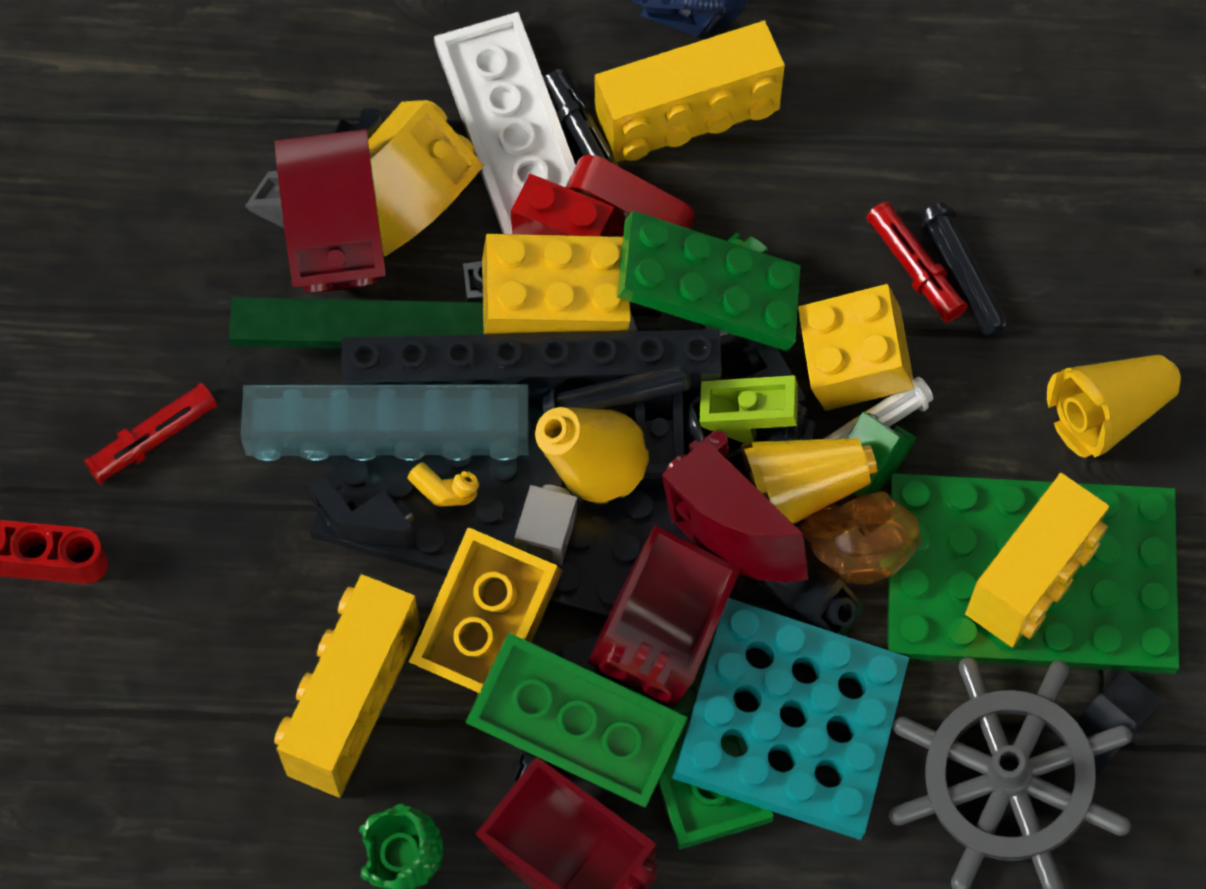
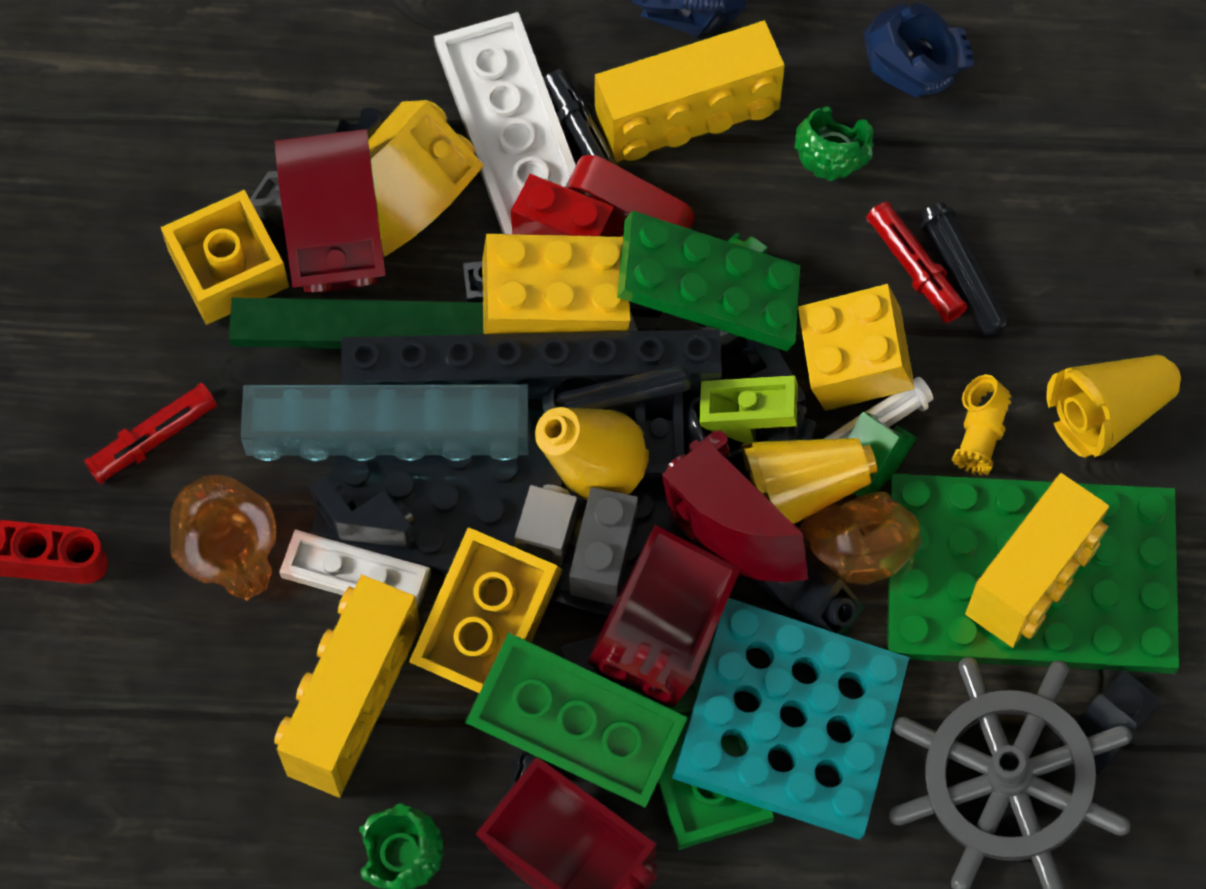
(223, 535): none -> clear orange helmet
(225, 255): none -> yellow brick
(337, 566): none -> white tile
(445, 492): yellow arm -> none
(603, 545): none -> dark grey brick
(832, 148): none -> green hair
(910, 63): none -> dark blue helmet
(982, 424): none -> yellow connector

